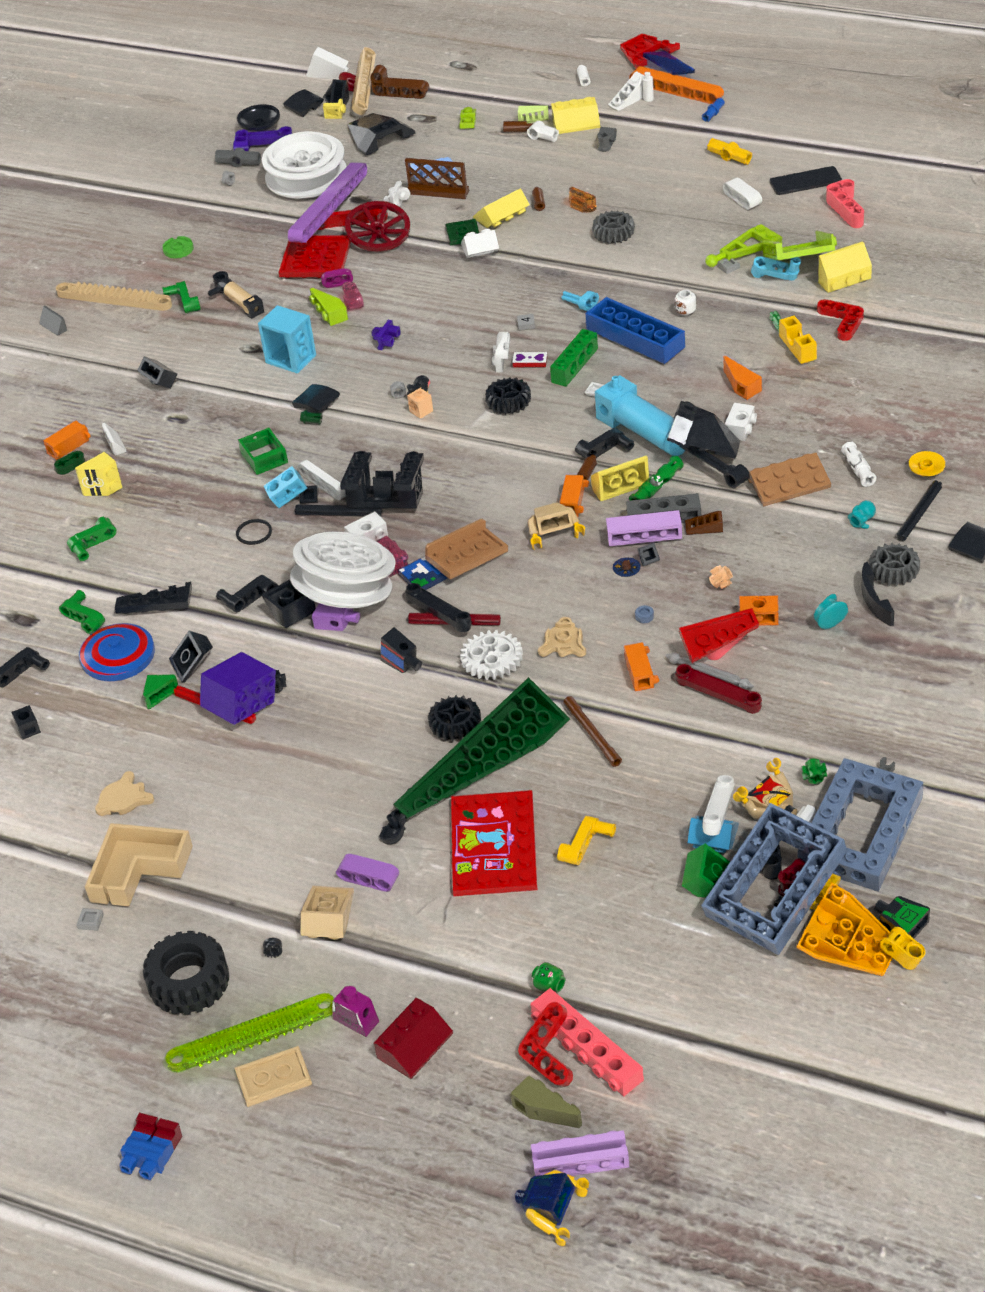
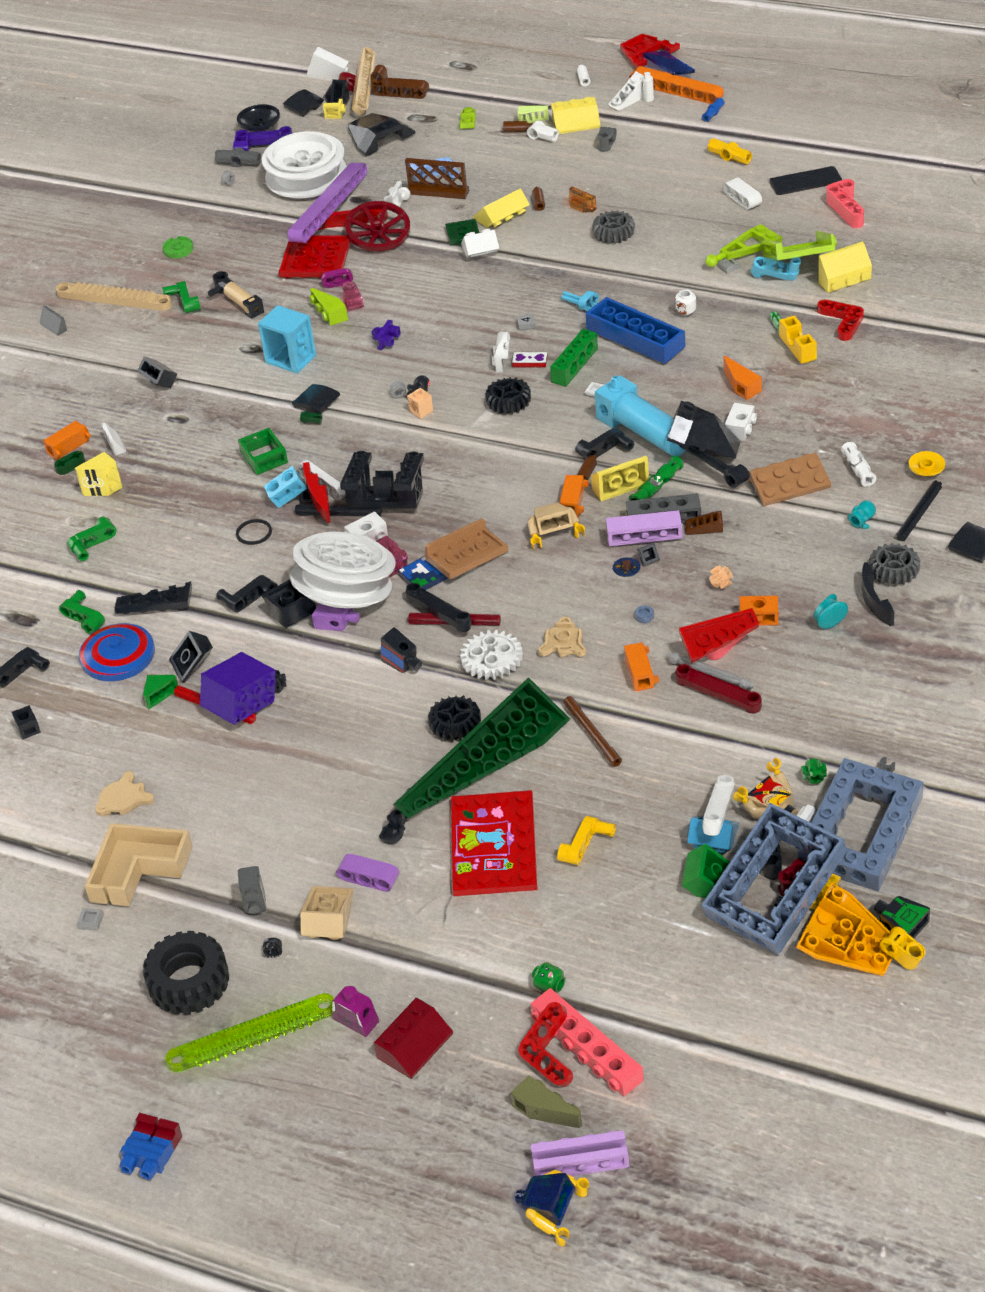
(252, 890): none -> dark grey brick
(273, 1076): tan tile -> none
(317, 493): none -> red slope

